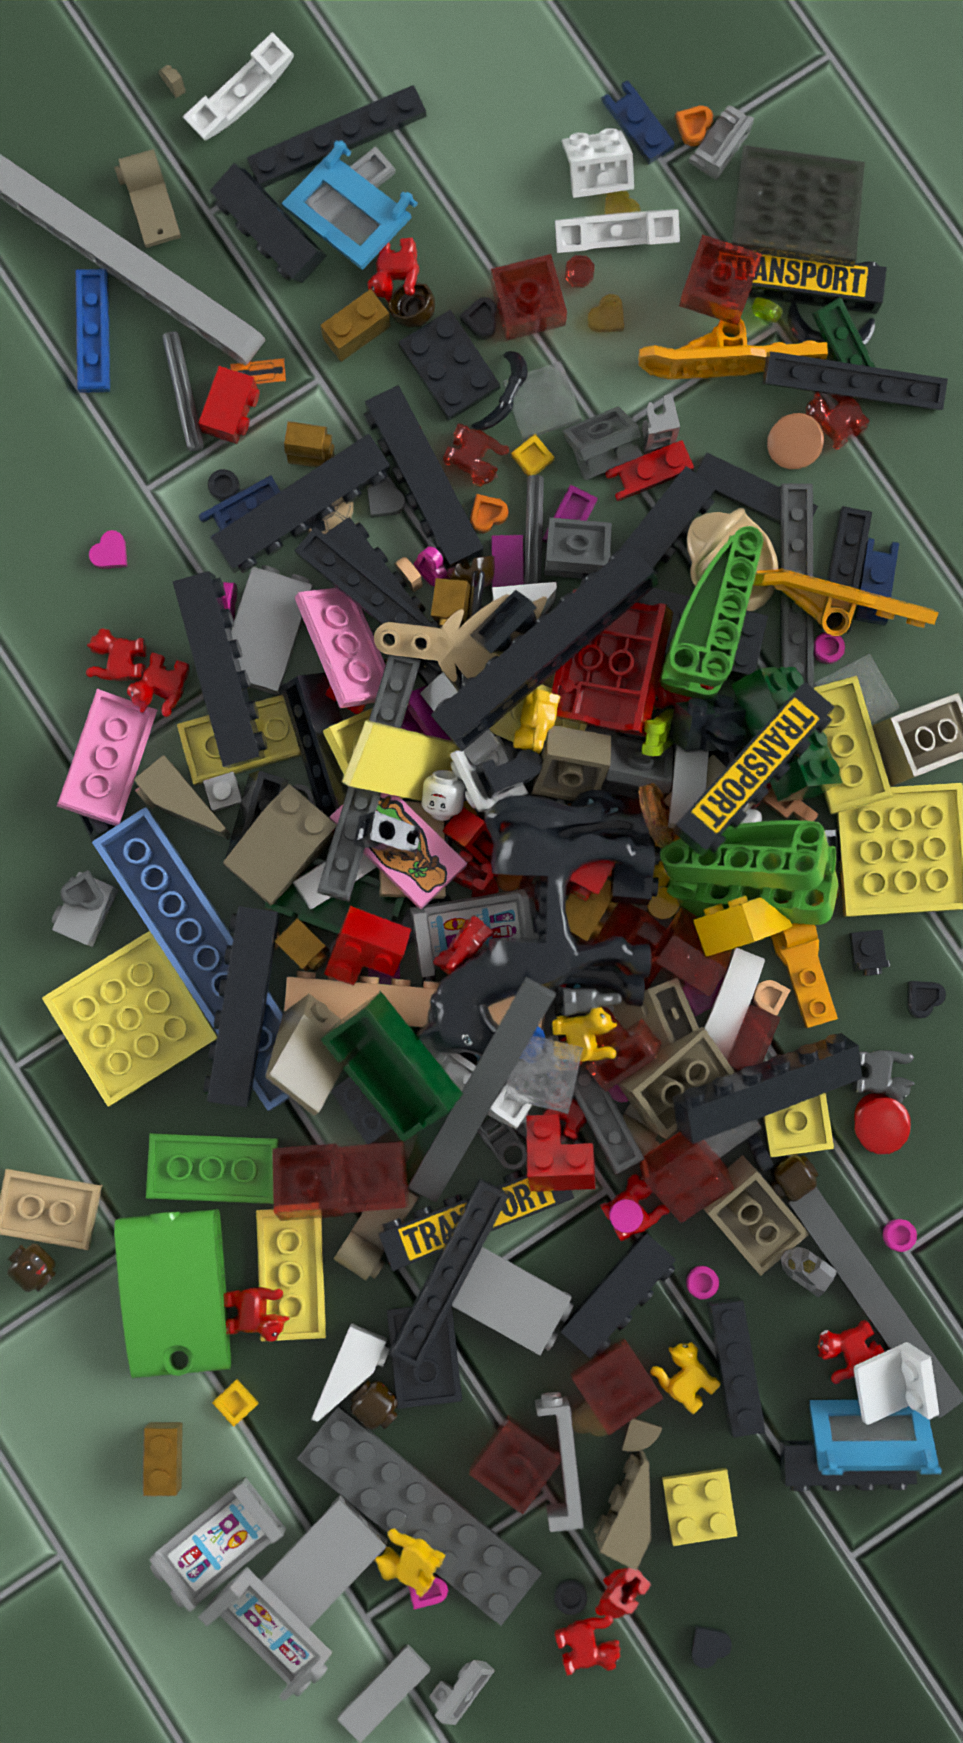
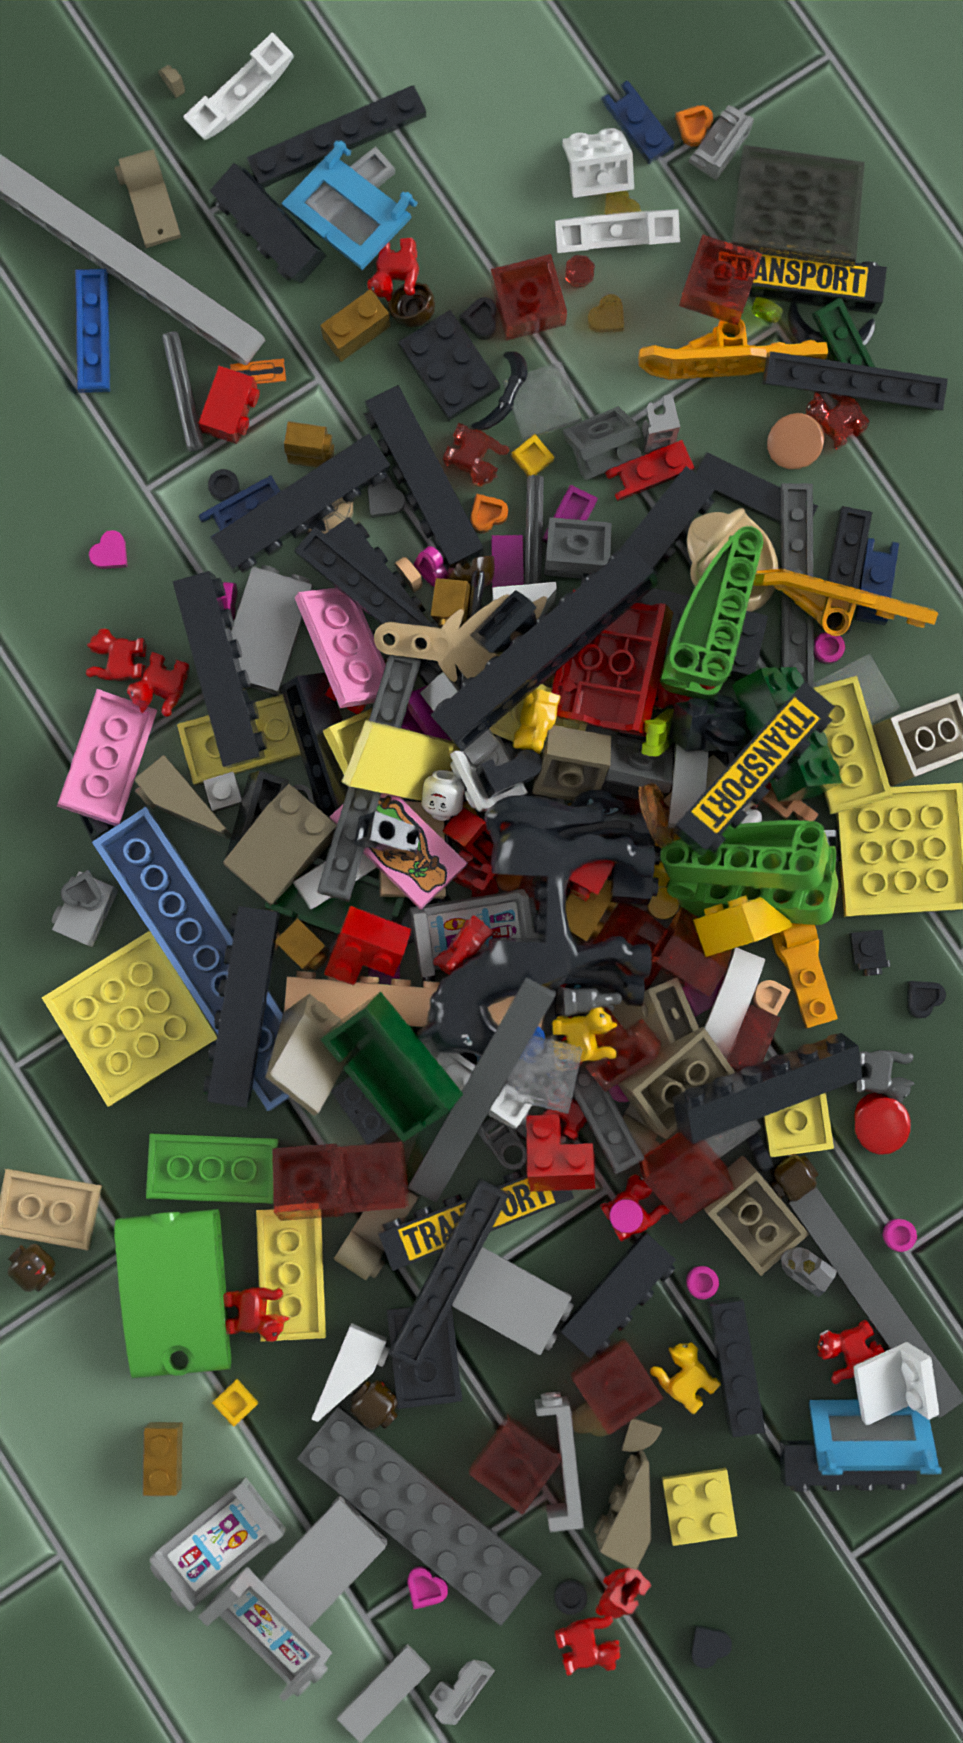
(414, 1566): yellow animal -> none

